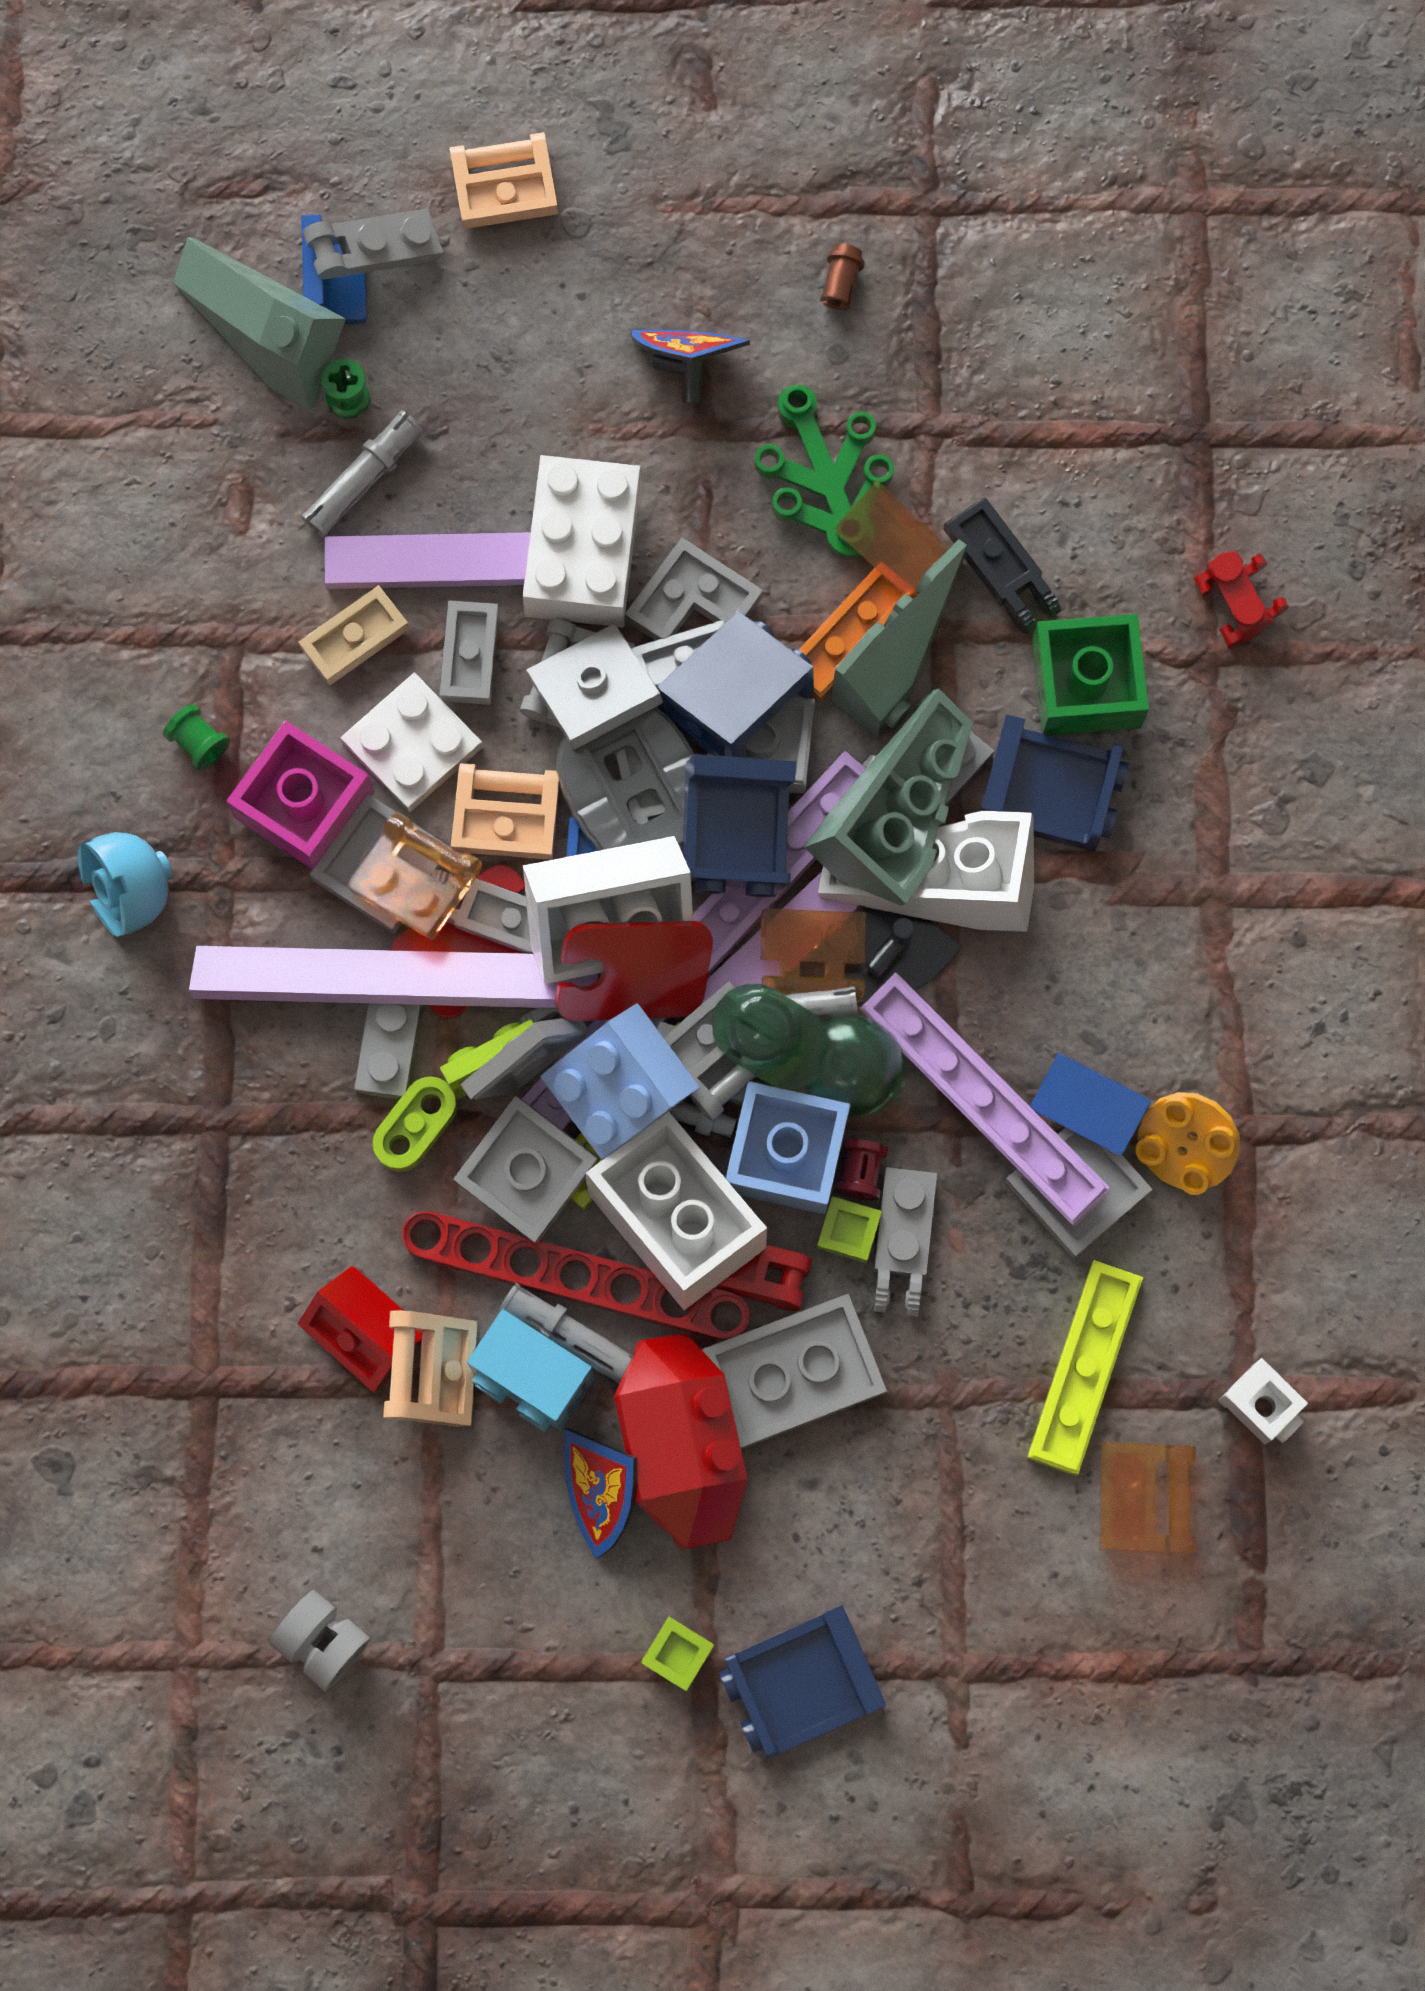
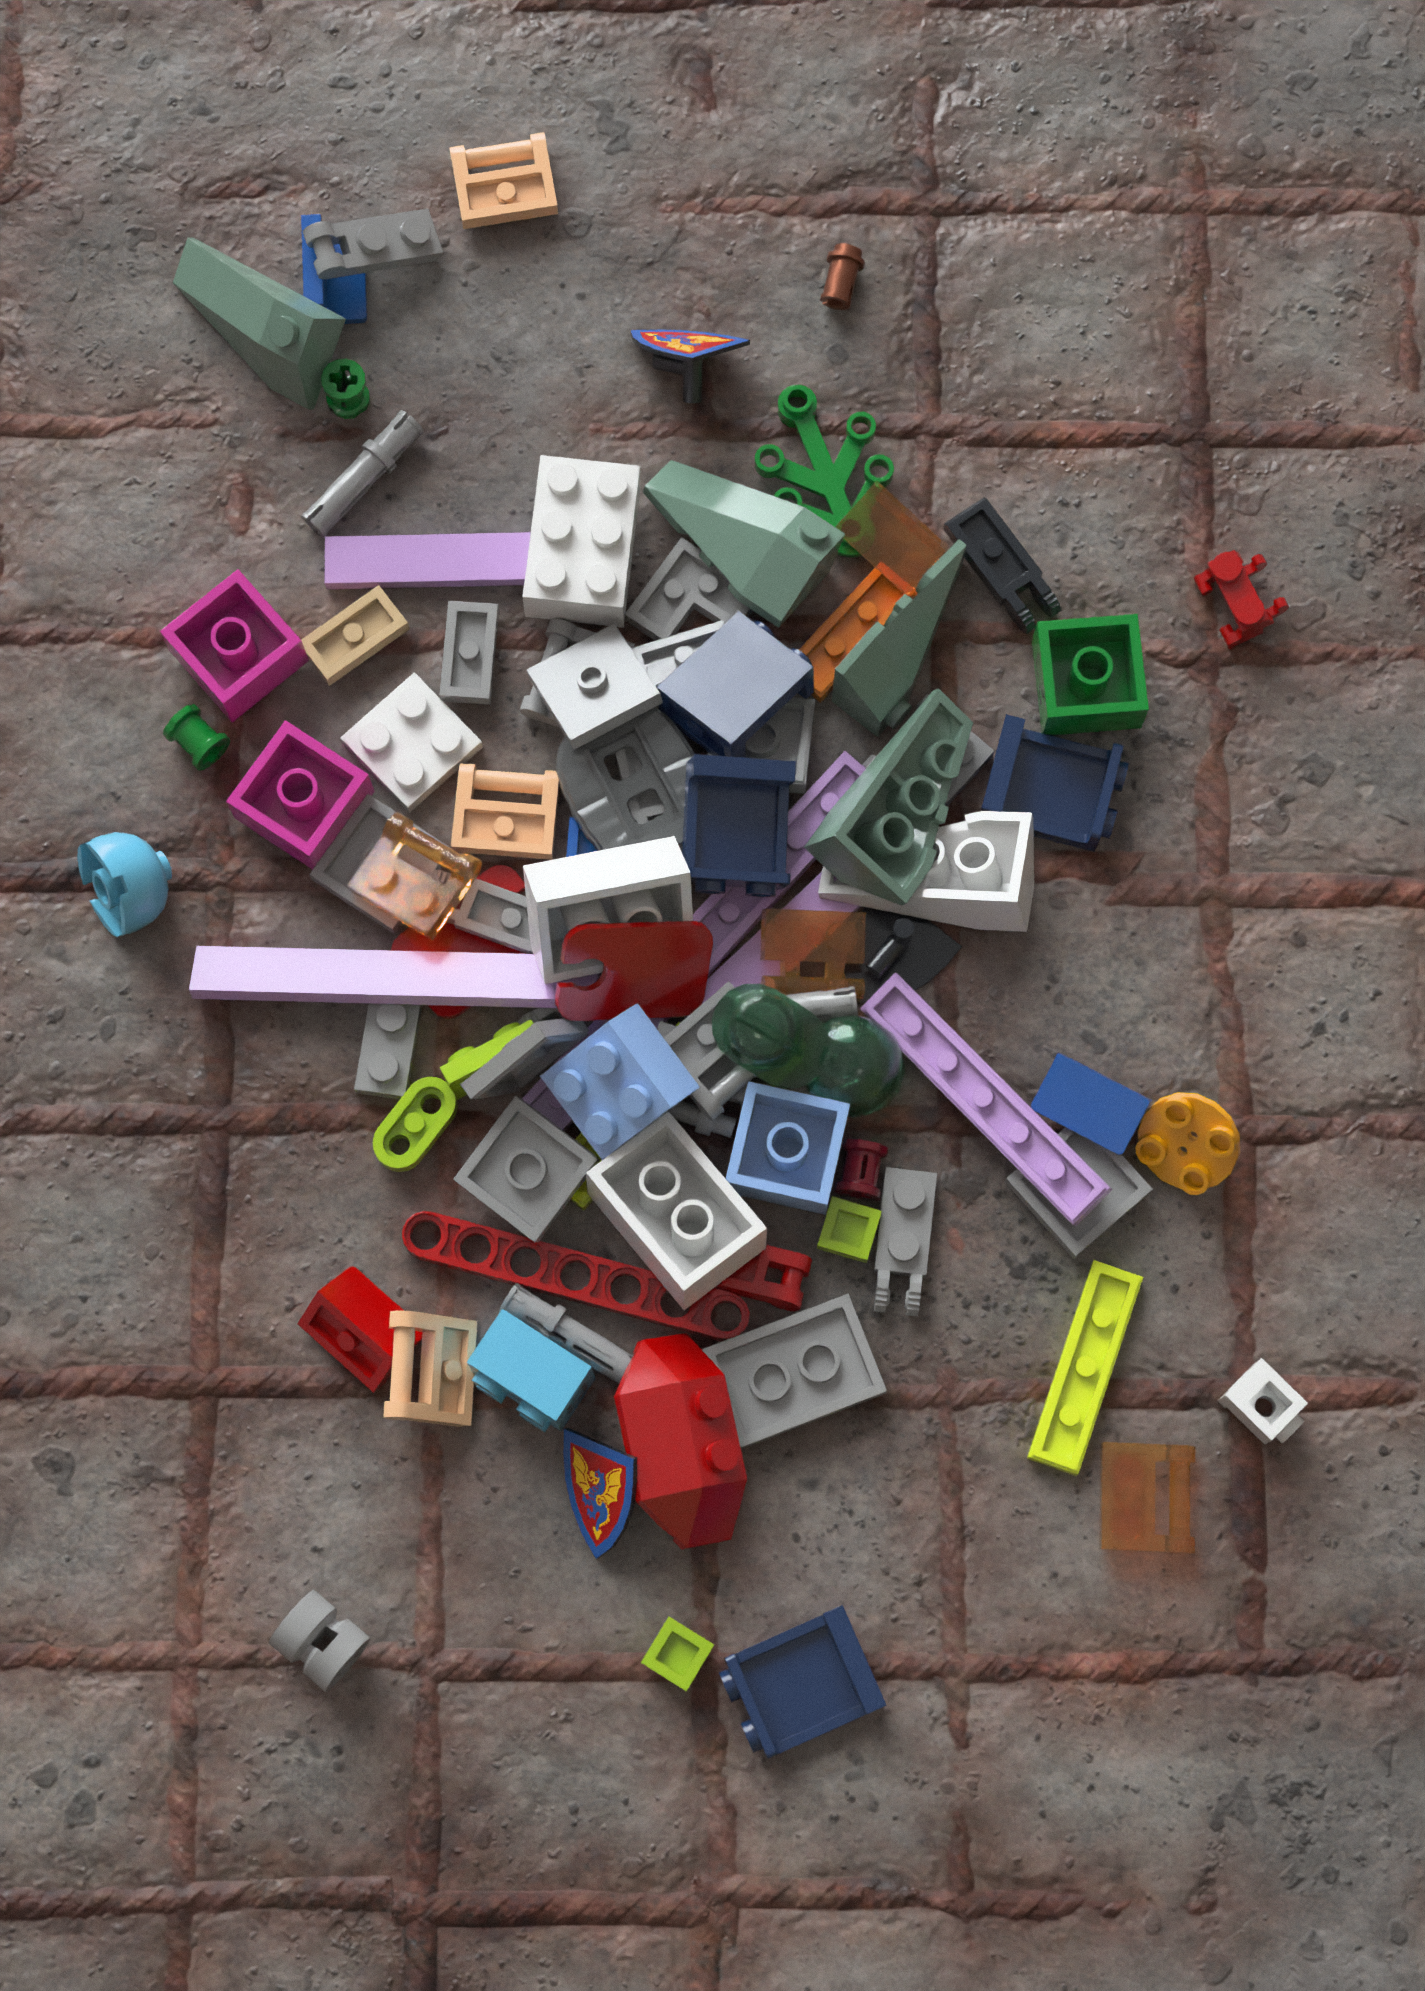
(235, 645): none -> dark pink brick
(759, 542): none -> sand green wedge

